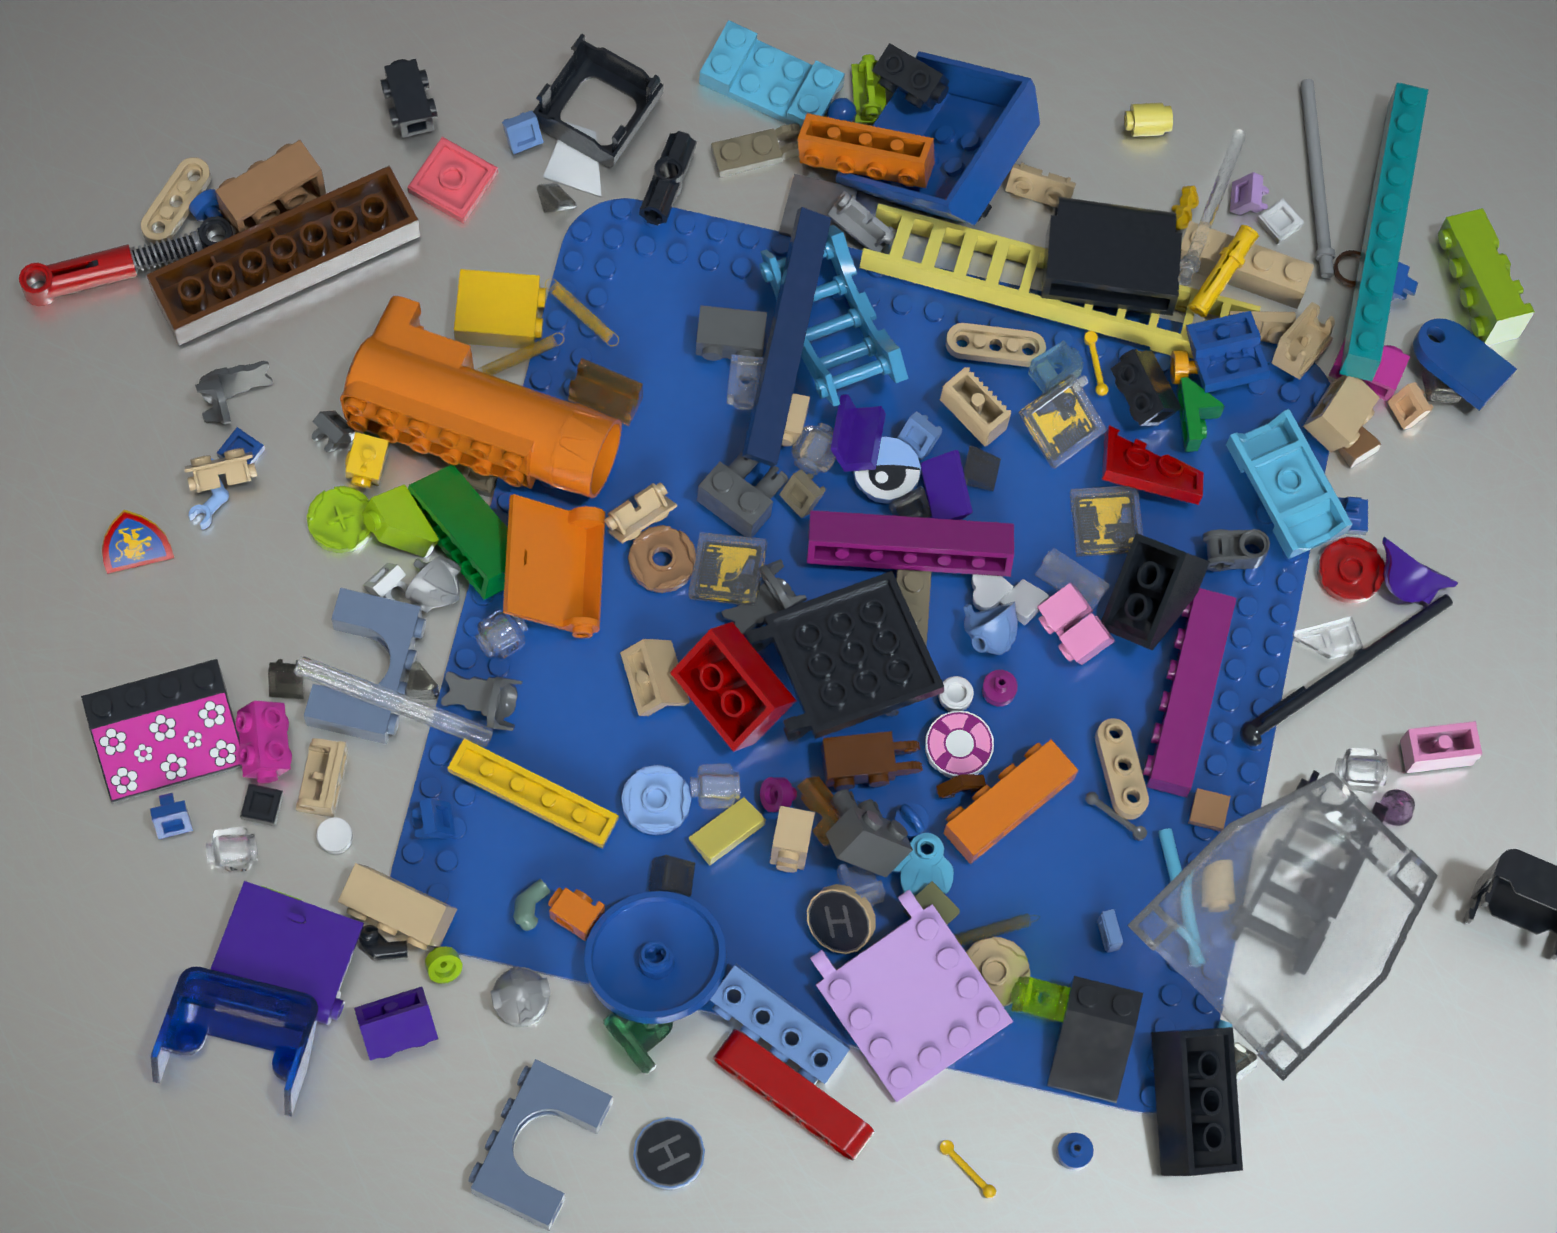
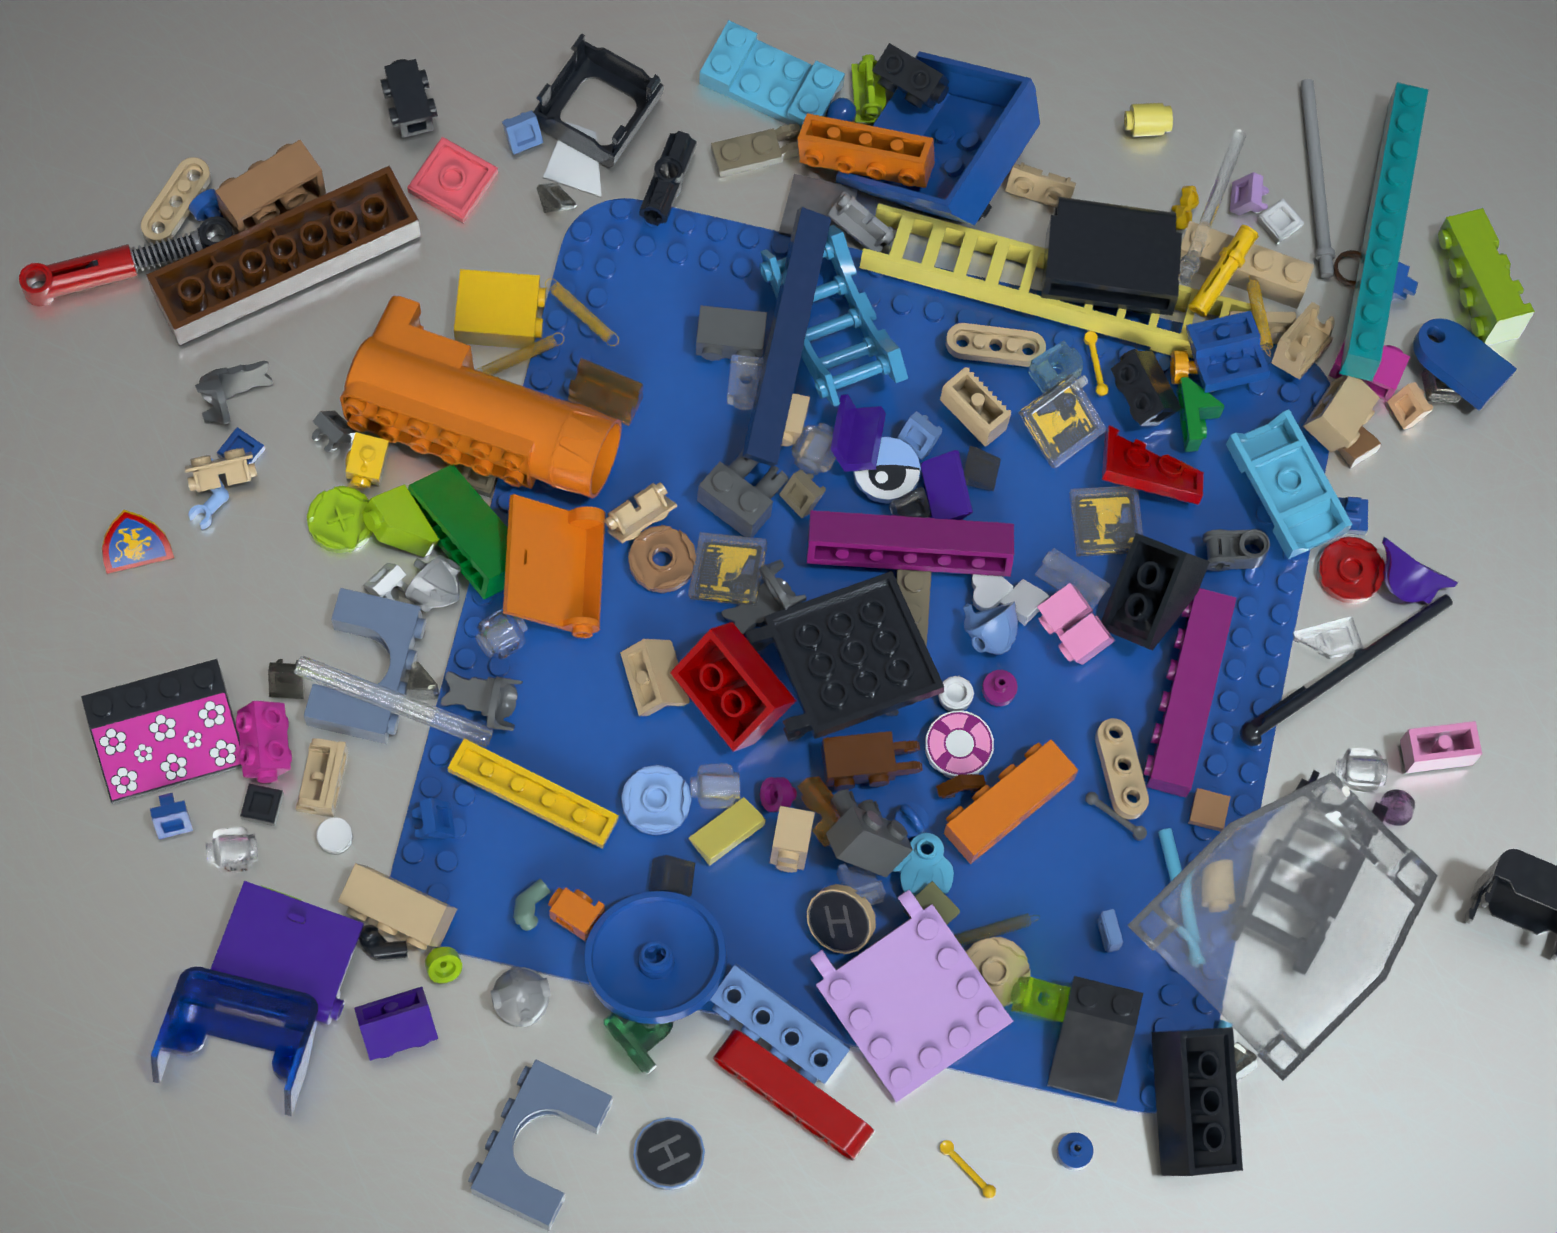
(1259, 315): none -> yellow piece

